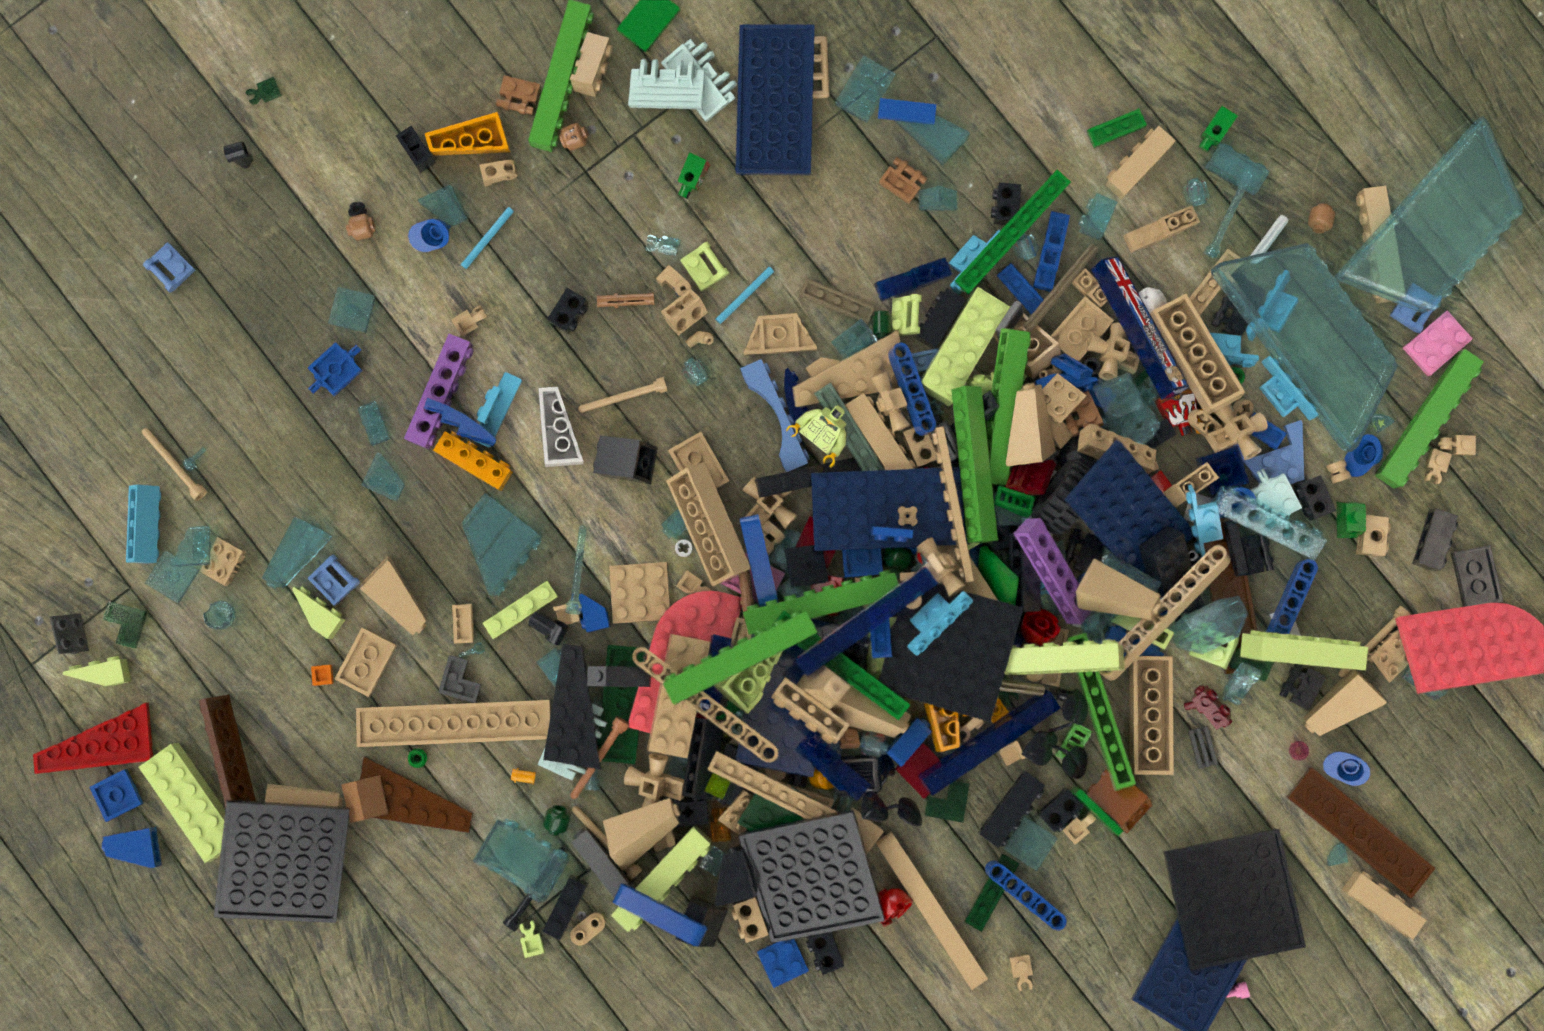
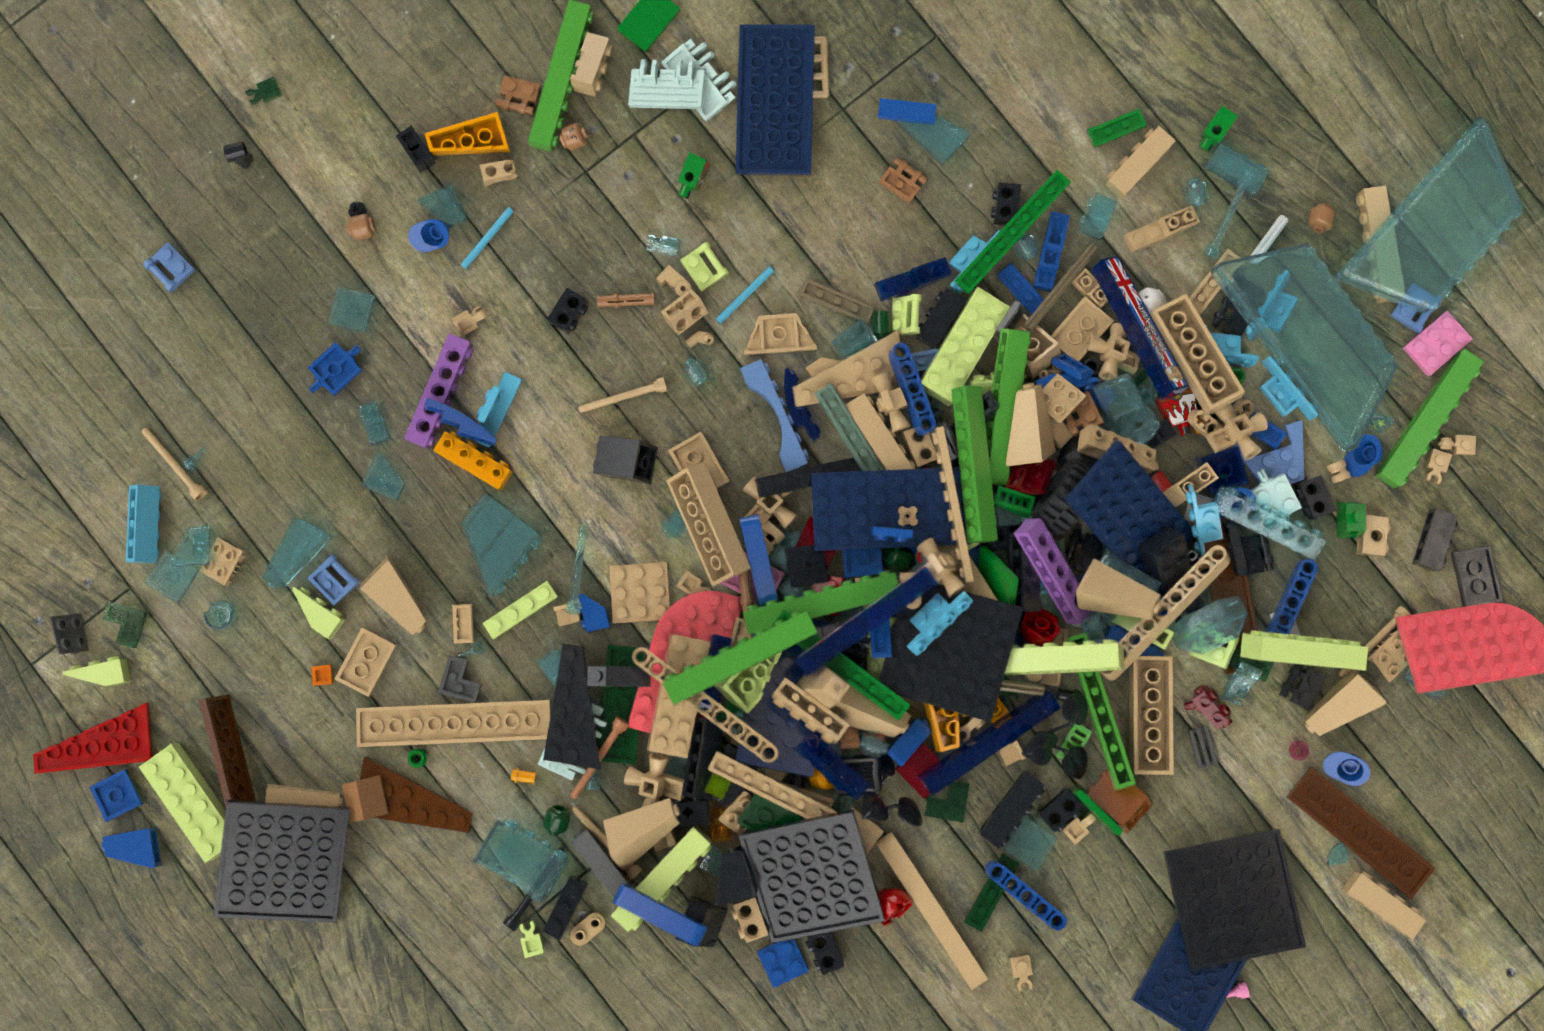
(552, 629): black piece -> none
(557, 434): white wedge -> none
(683, 554): white bush -> none
(824, 430): yellowish green torso -> none
(865, 89): clear light blue plate -> none
(938, 199): clear light blue slope -> none

